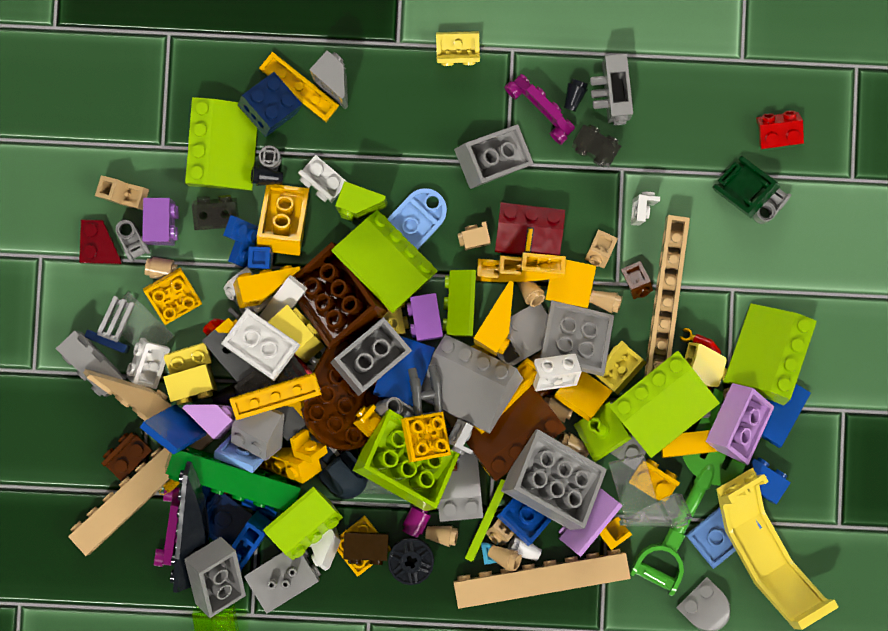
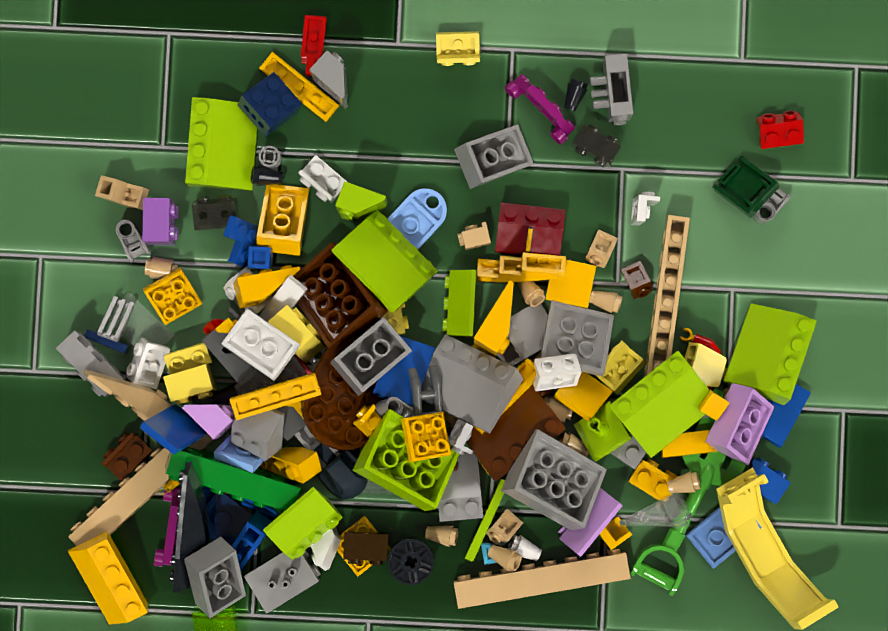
(96, 244): dark red wing -> none
(109, 579): none -> yellow slope
(305, 448): yellow bracket -> none
(313, 40): none -> red hinge
(415, 521): magenta brick -> none
(426, 317): medium lavender brick -> none
(523, 520): blue plate -> none
(633, 483): clear piece -> none
(685, 483): none -> tan cone
(706, 607): light grey slope -> none
(713, 405): none -> yellow tile

